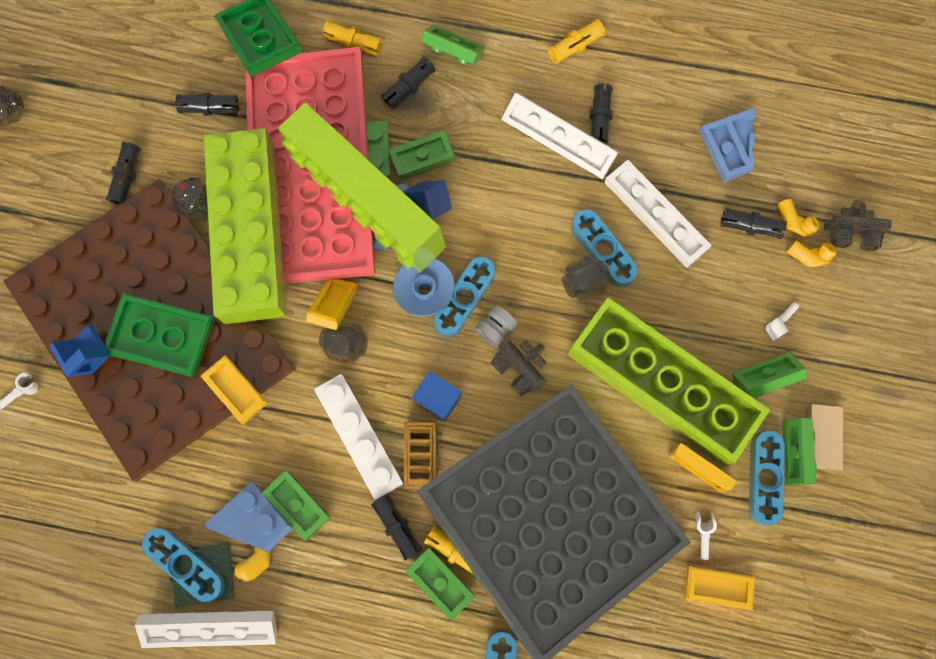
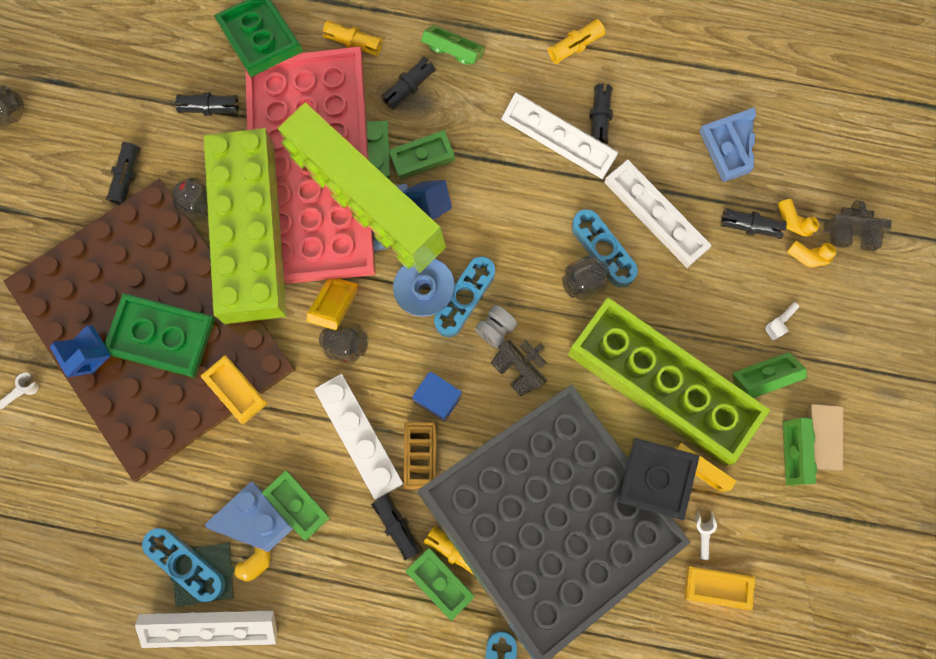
(658, 478): none -> black tile
(759, 453): dark azure beam -> none

